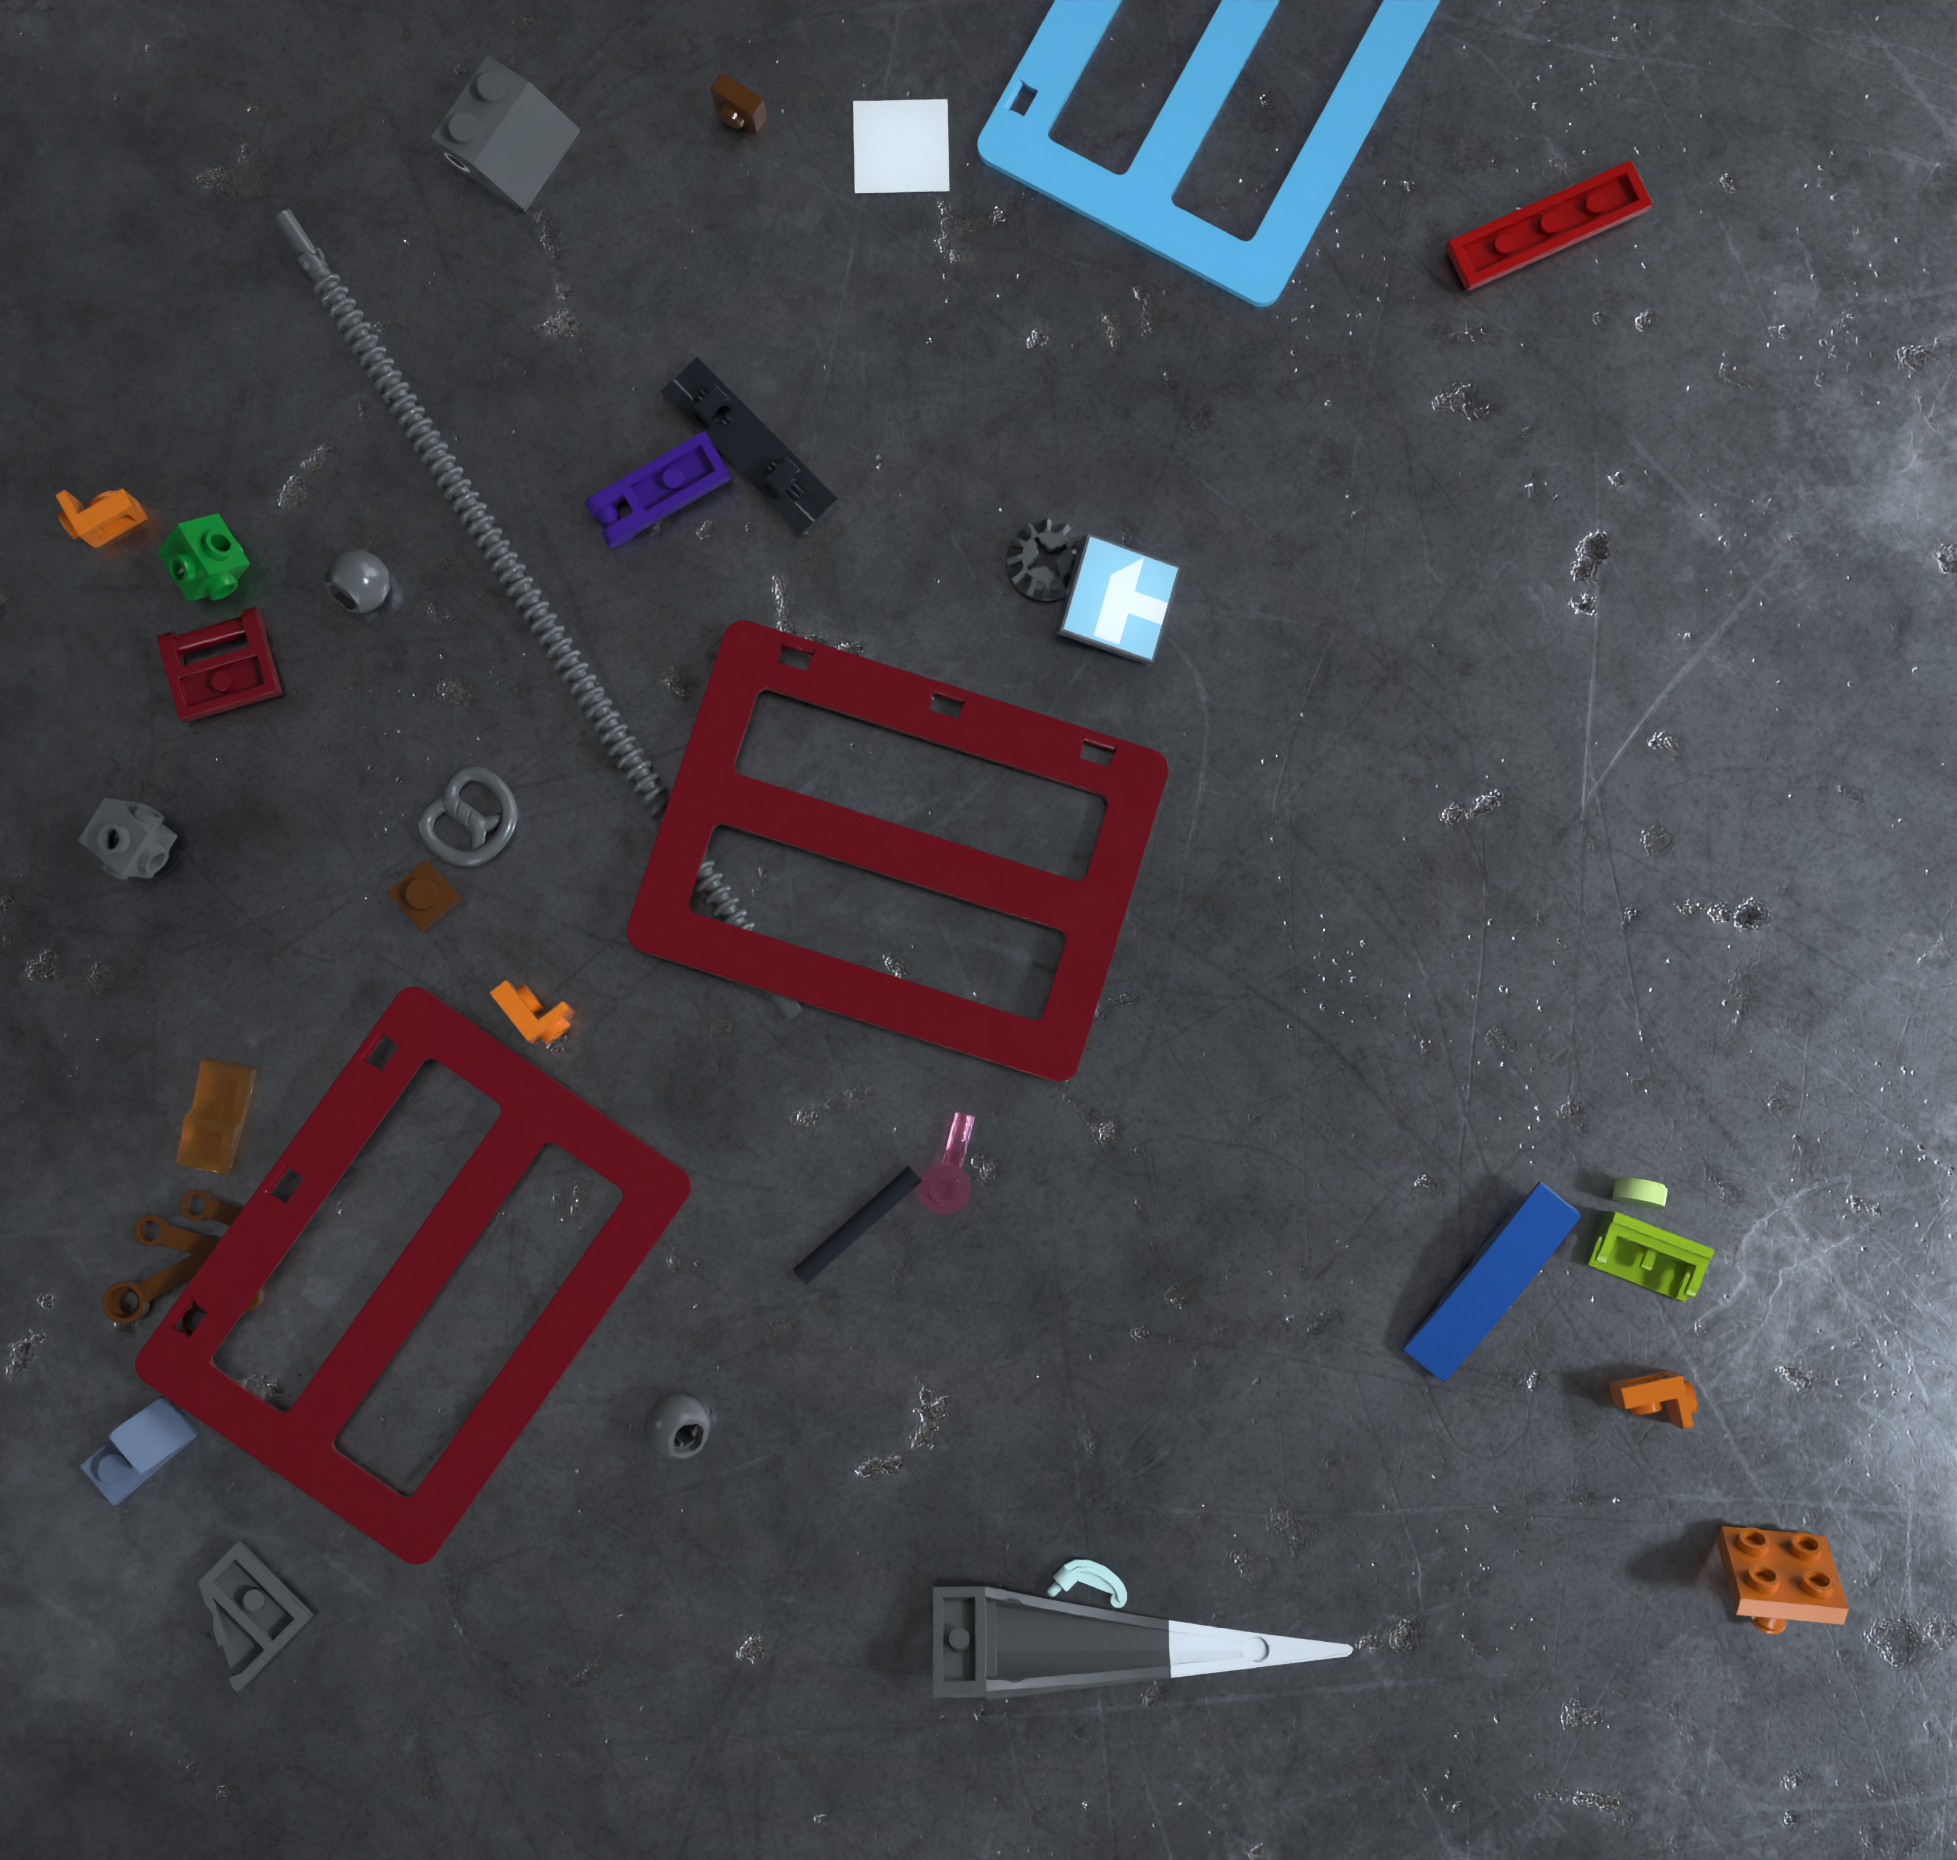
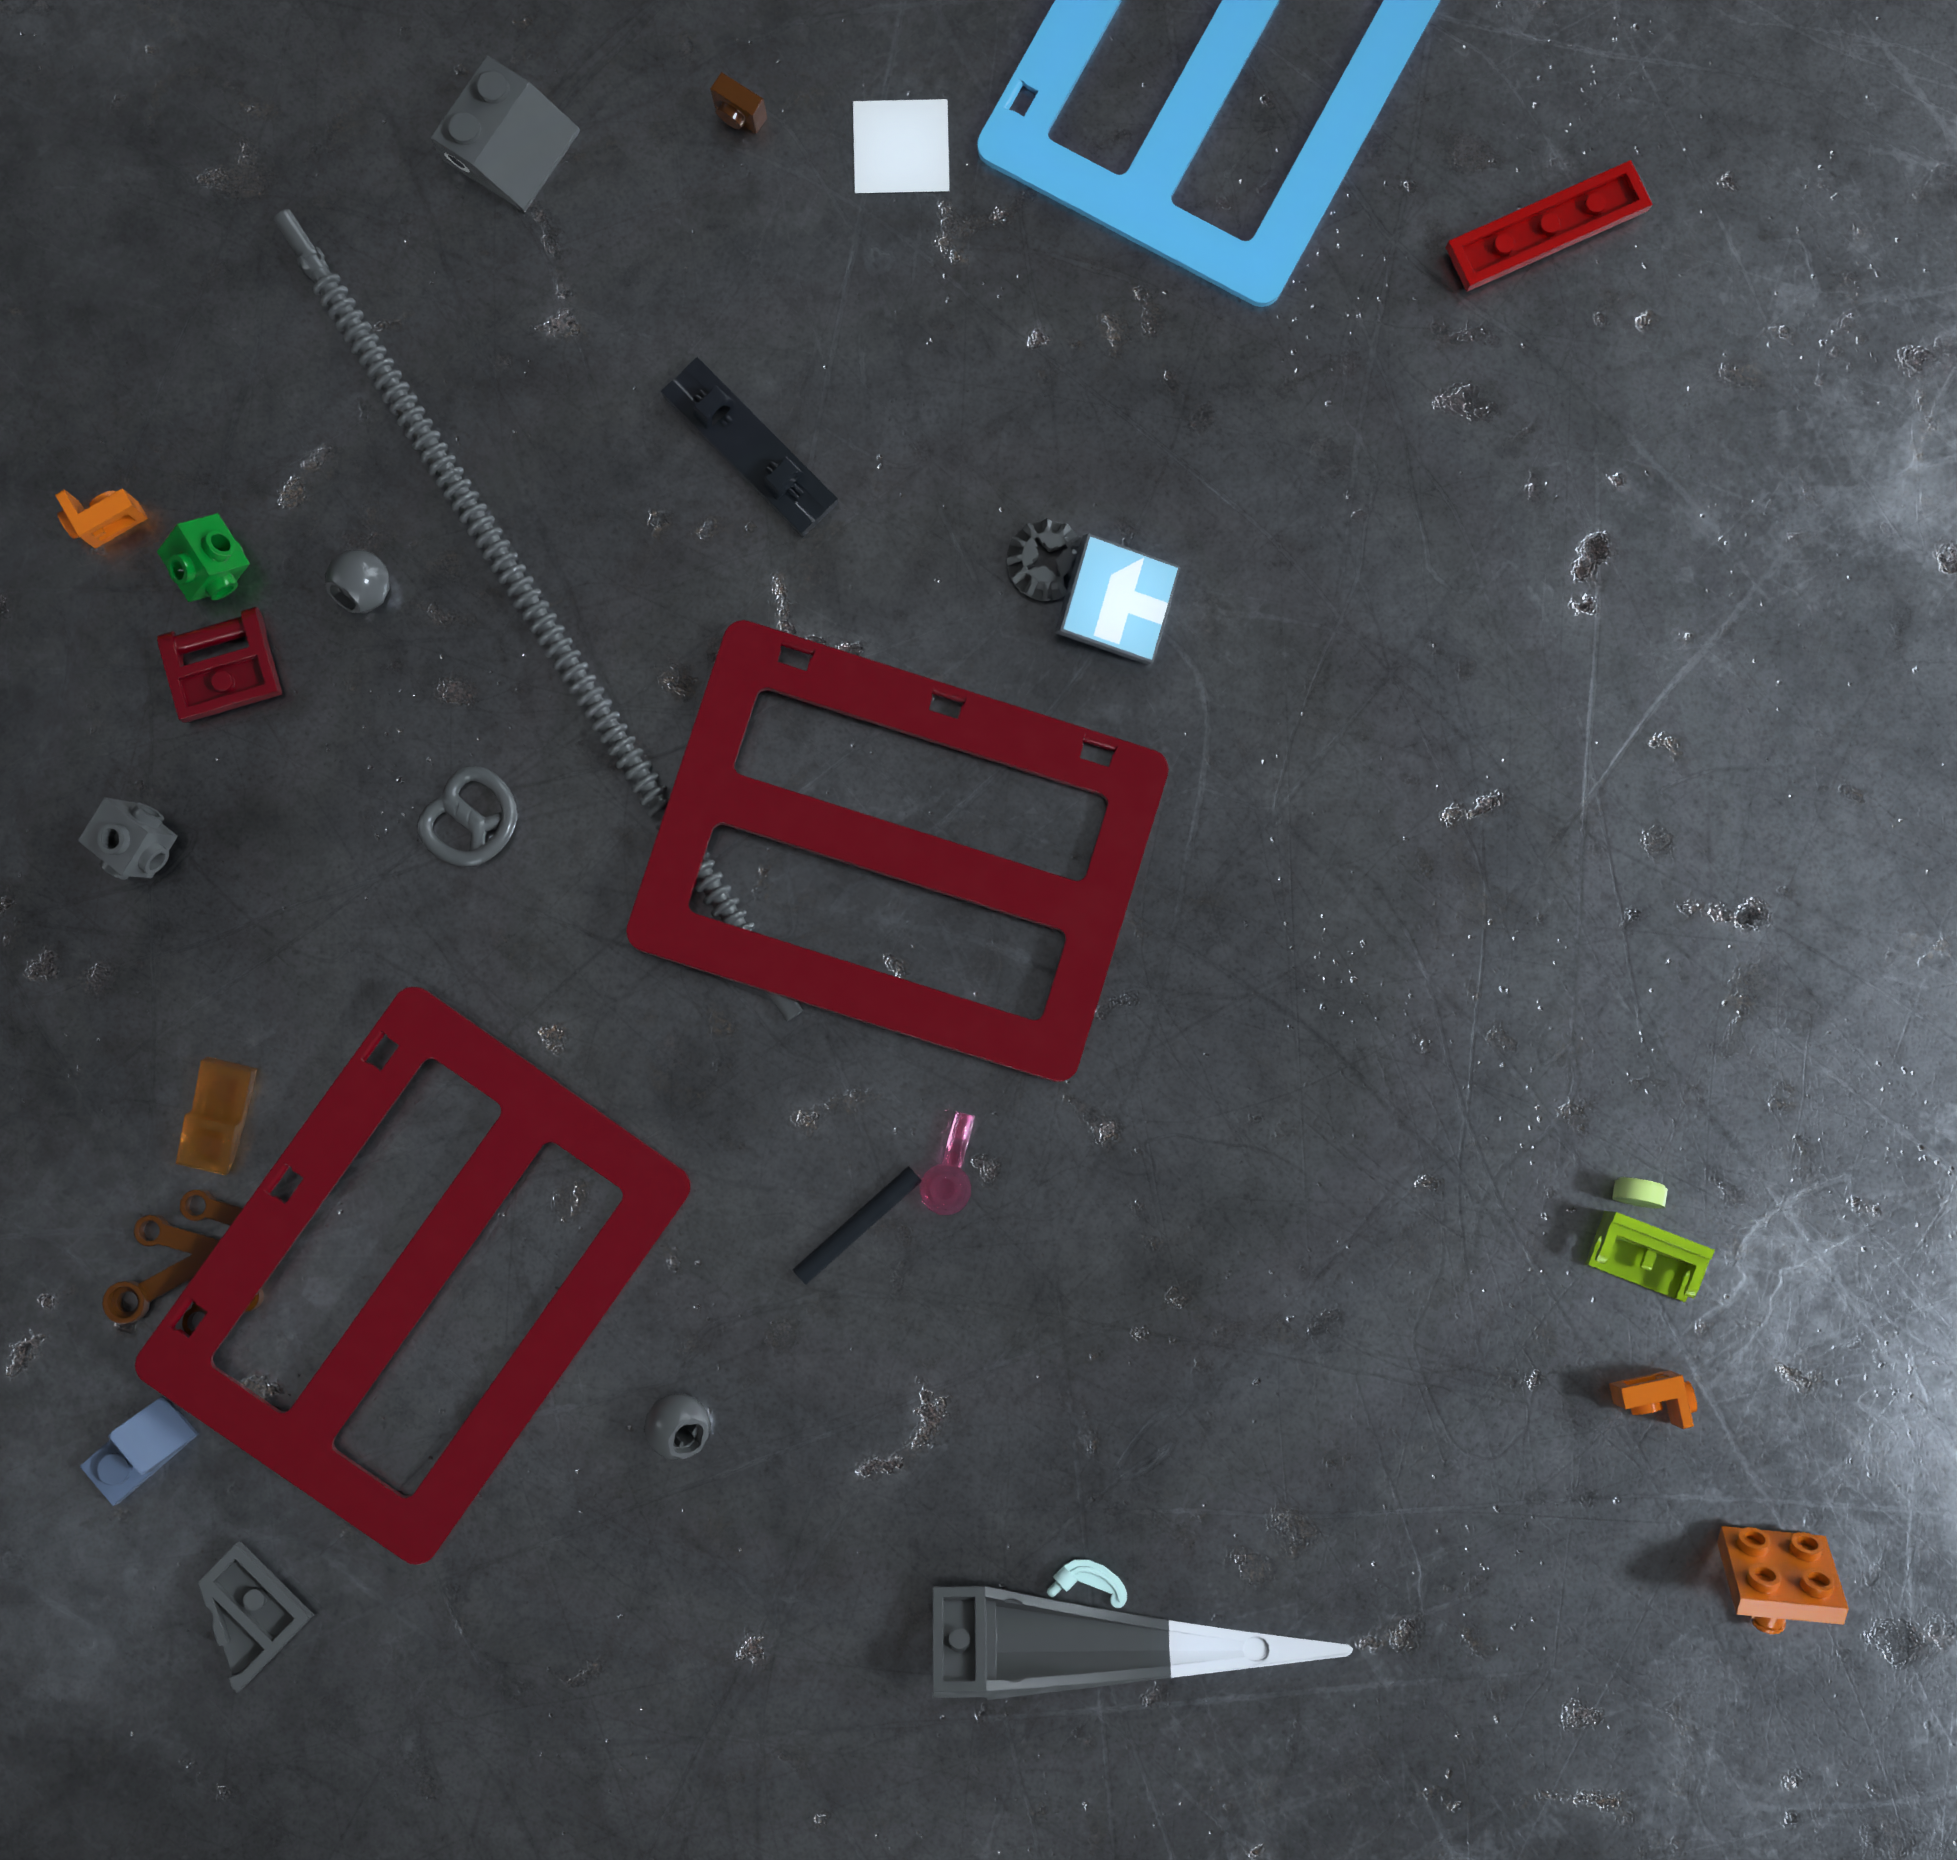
(425, 895): reddish brown plate -> none
(522, 1010): orange bracket -> none
(658, 489): dark purple plate -> none
(1492, 1281): blue slope -> none

